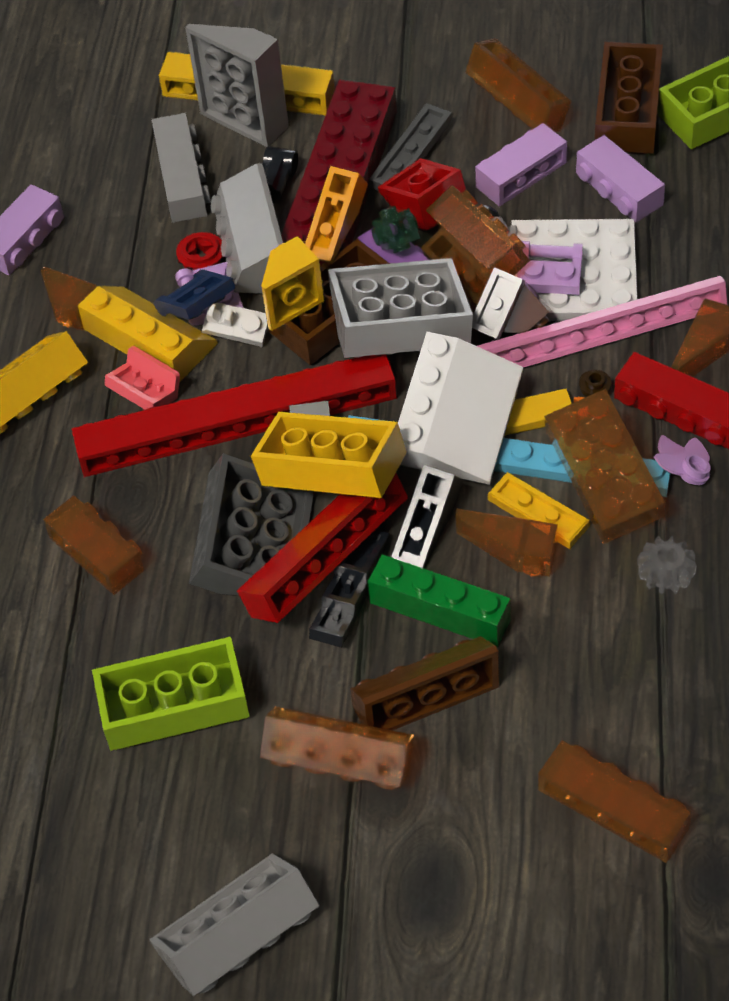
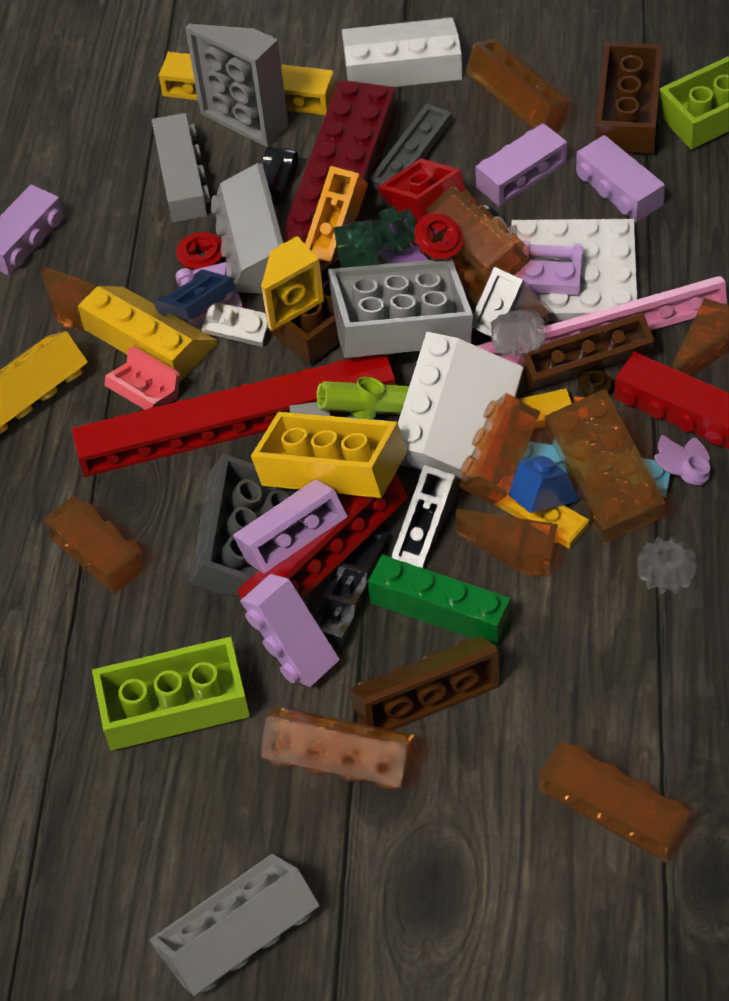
(289, 630): none -> lavender brick
(290, 526): none -> lavender brick
(357, 244): none -> clear green brick
(362, 398): none -> lime piece
(403, 53): none -> white slope
(435, 224): none -> red gear
(498, 448): none -> clear orange brick
(518, 332): none -> clear gear
(541, 485): none -> blue slope
(586, 351): none -> reddish brown brick

